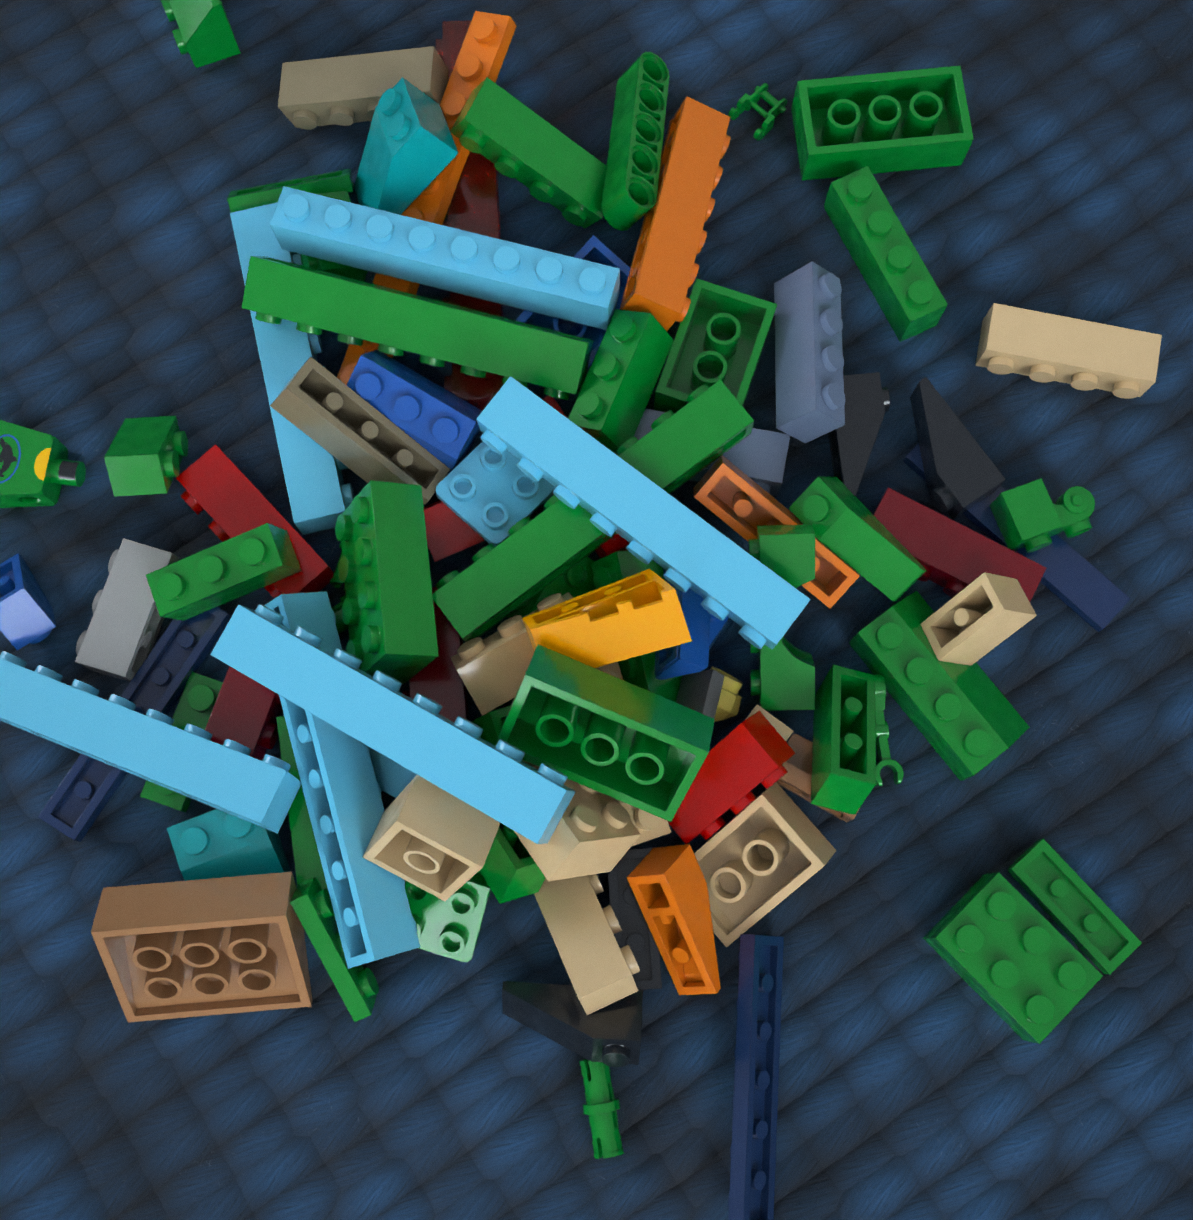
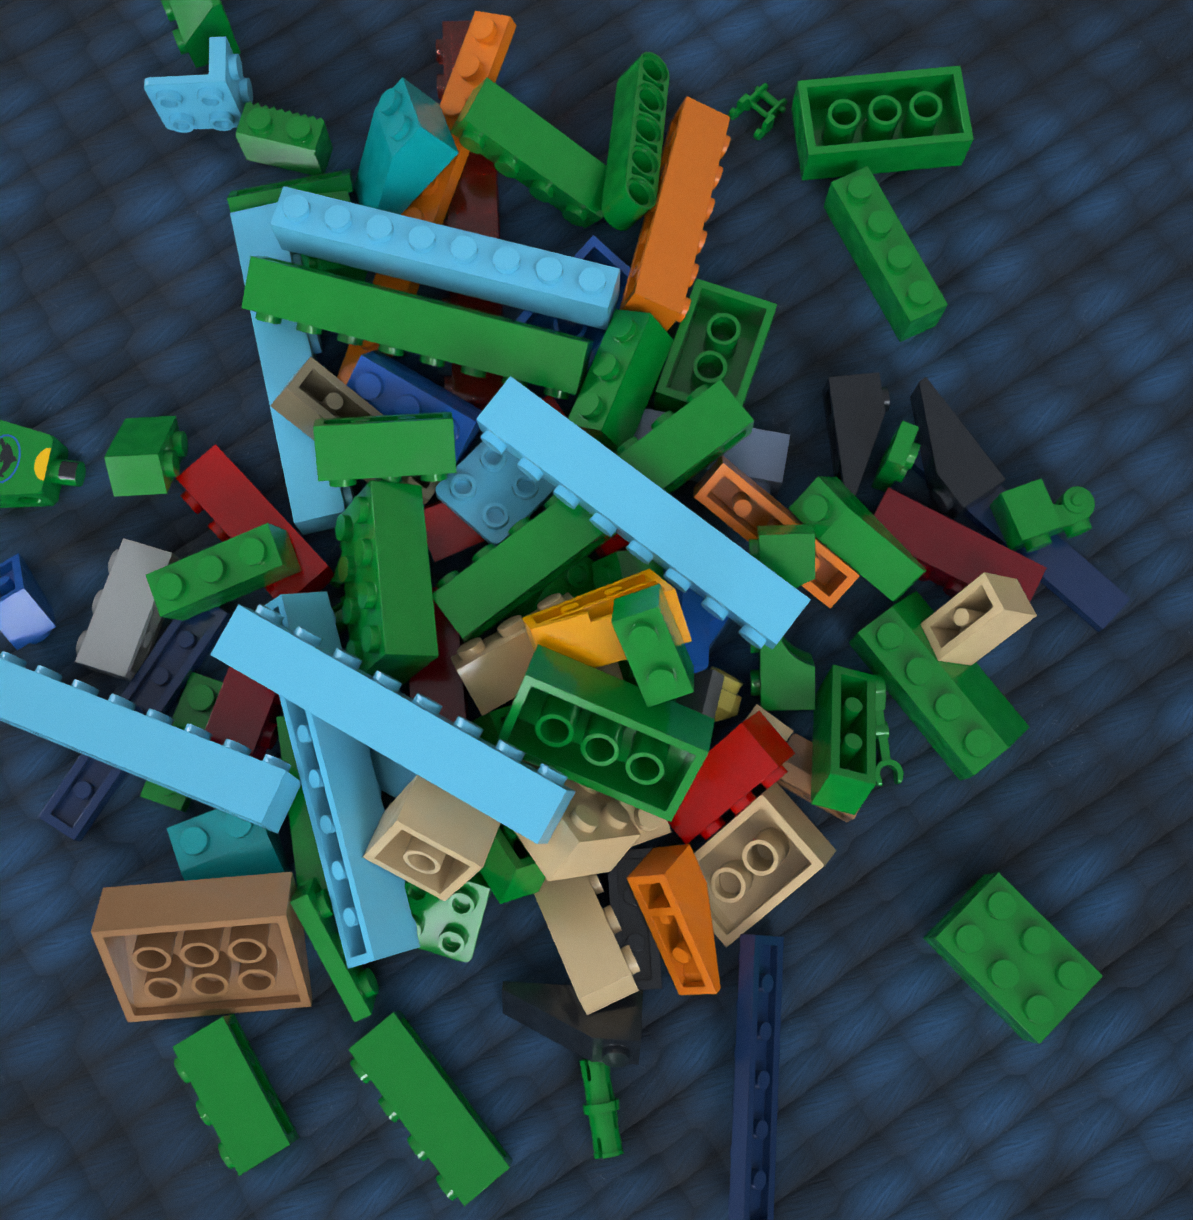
(203, 100): none -> medium azure bracket
(234, 1094): none -> green brick
(284, 139): none -> green brick
(350, 86): dark tan brick -> none
(385, 448): none -> green brick
(430, 1107): none -> green brick
(653, 645): none -> green brick
(809, 353): sand blue brick -> none
(897, 457): none -> green plate
(1068, 351): tan brick -> none
(1074, 906): green plate -> none

